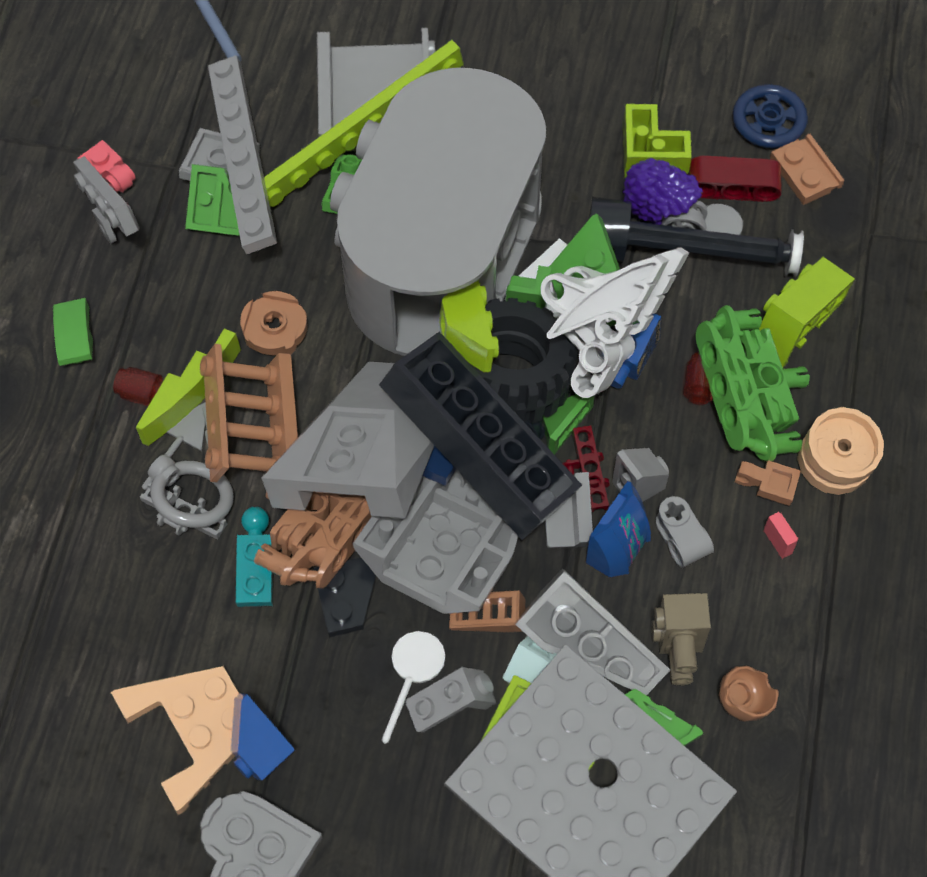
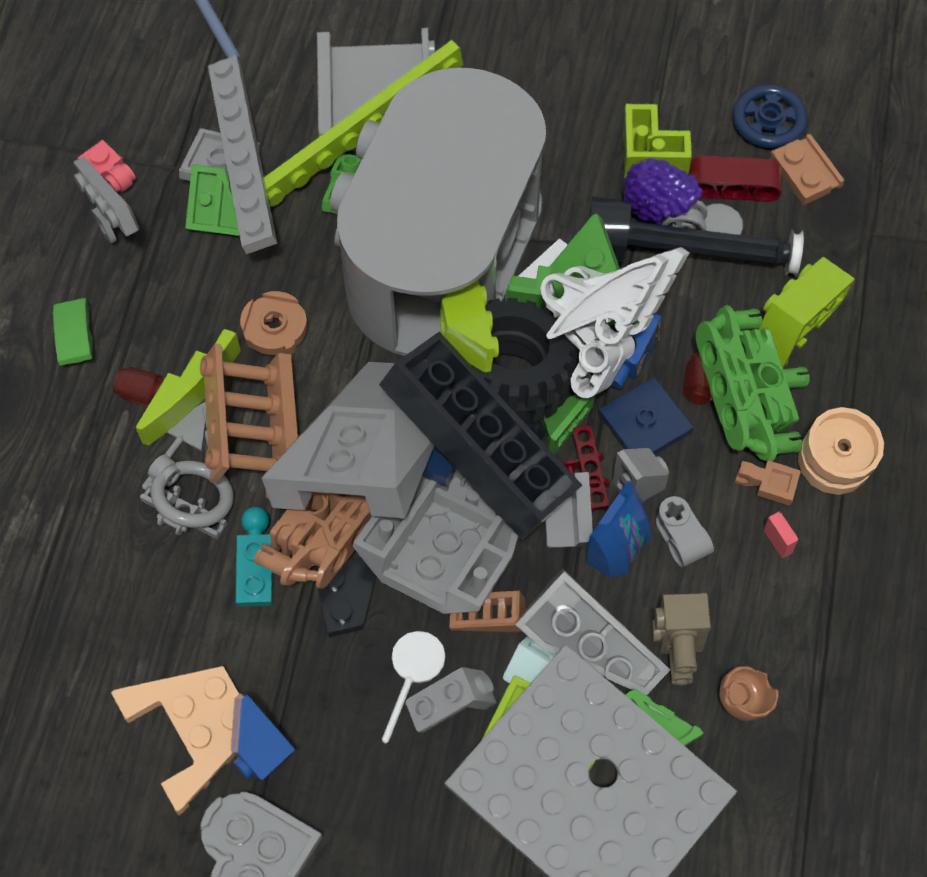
(646, 418): none -> dark blue plate

